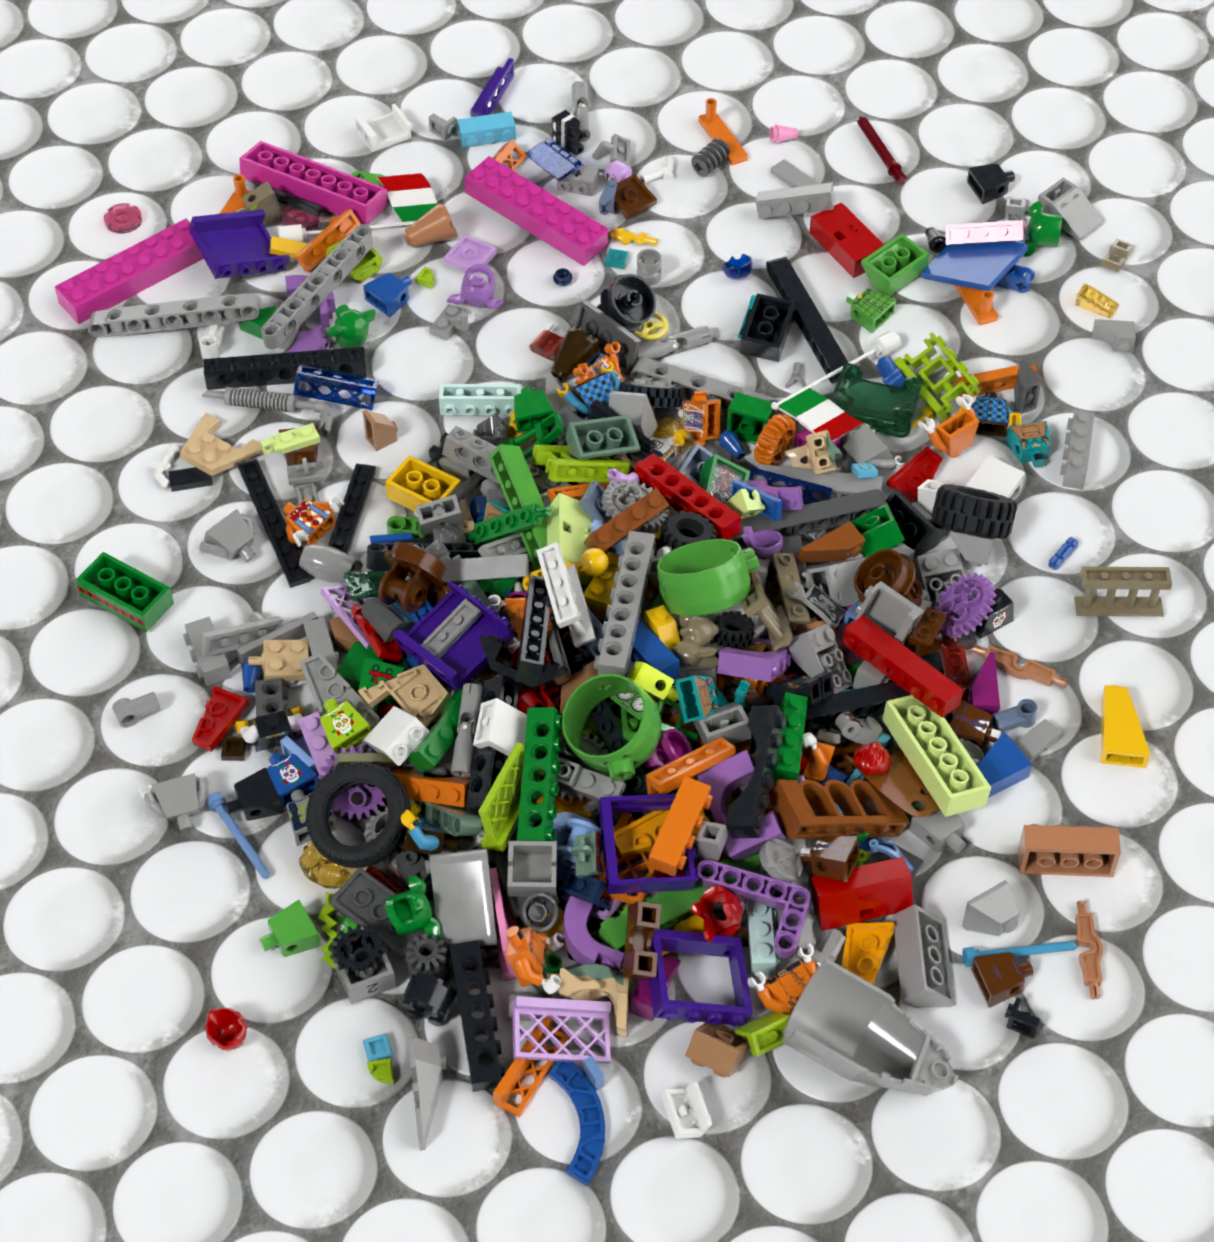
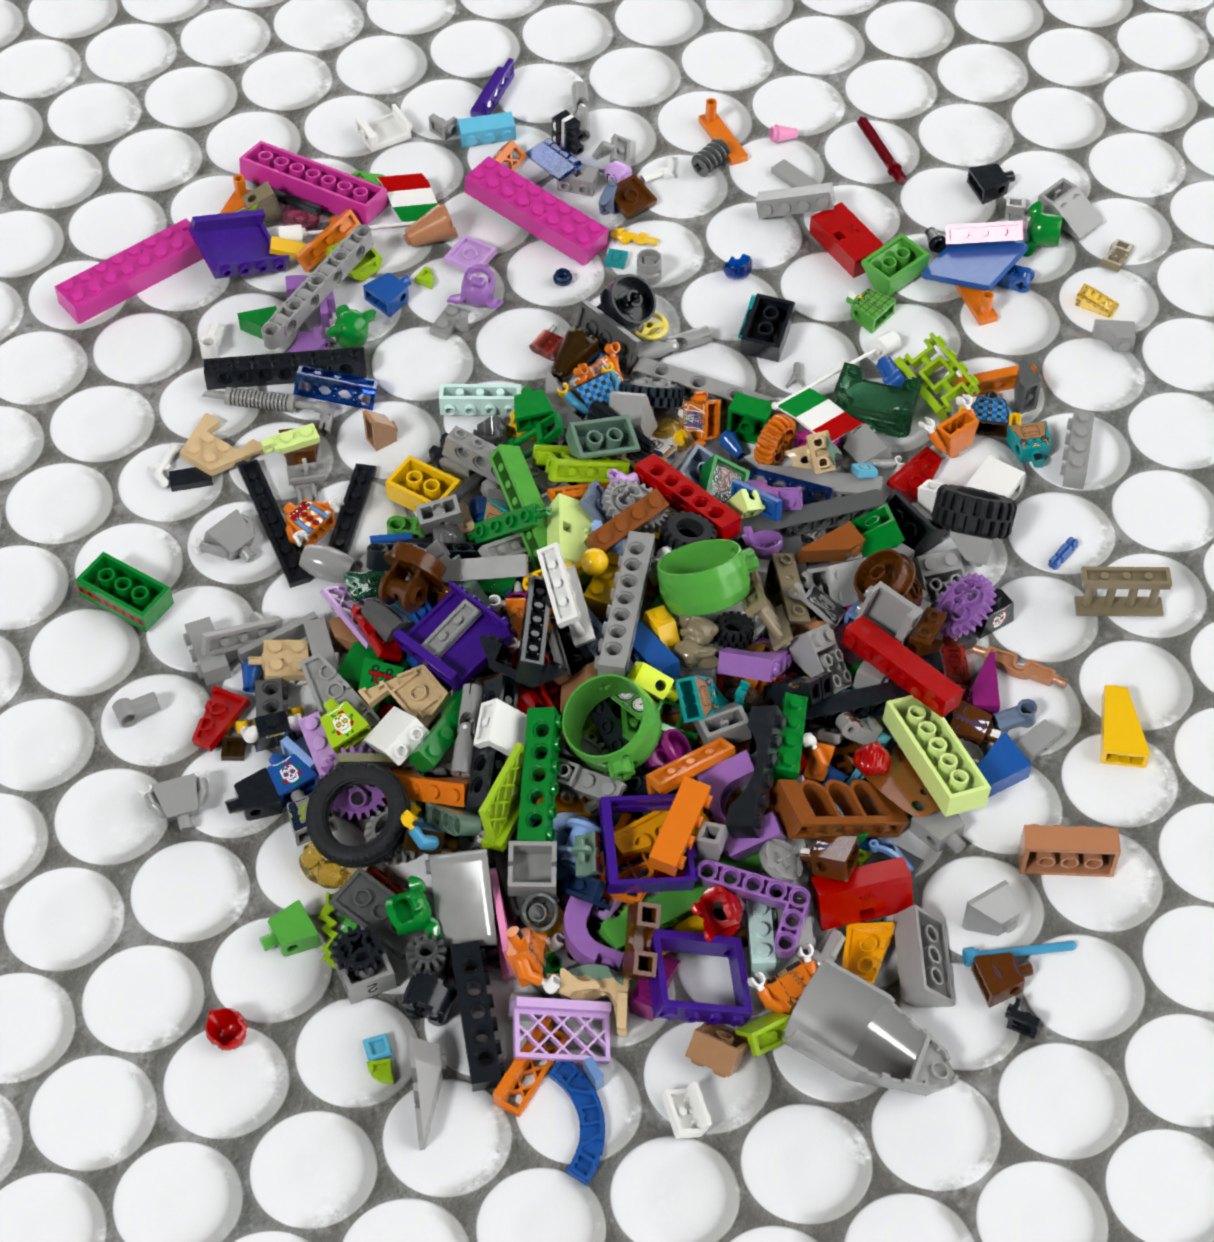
(123, 218): clear pink tile -> none
(174, 315): light grey beam -> none
(216, 803): medium blue piece -> none
(413, 864): dark grey brick -> none
(807, 316): black beam -> none
(926, 412): yellow hand -> none
(1089, 960): nougat piece -> none

